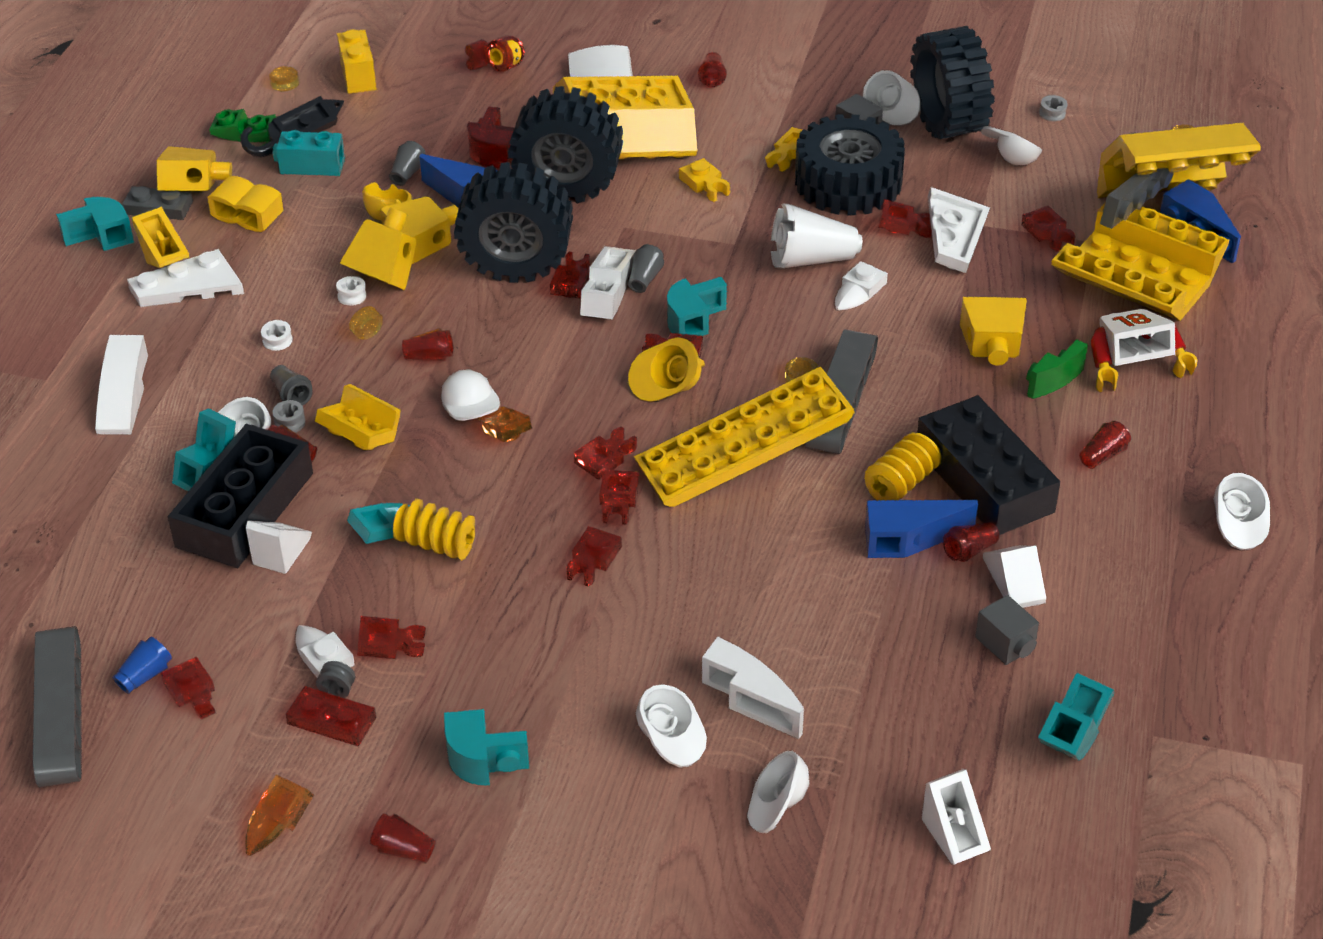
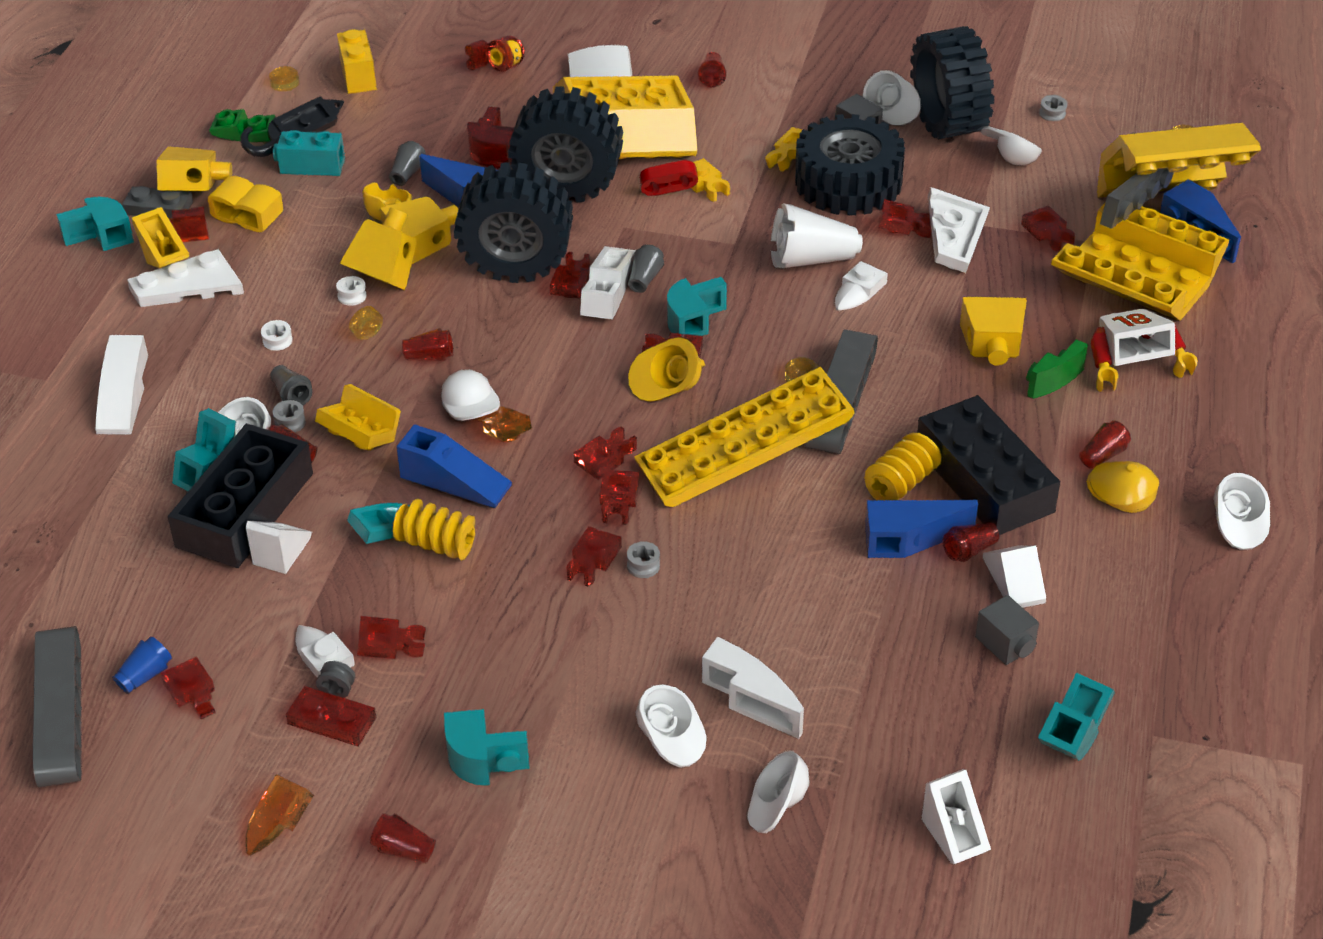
(190, 224): none -> clear red plate
(447, 466): none -> blue slope
(641, 568): none -> light grey bush
(668, 178): none -> red beam
(1124, 485): none -> yellow hat

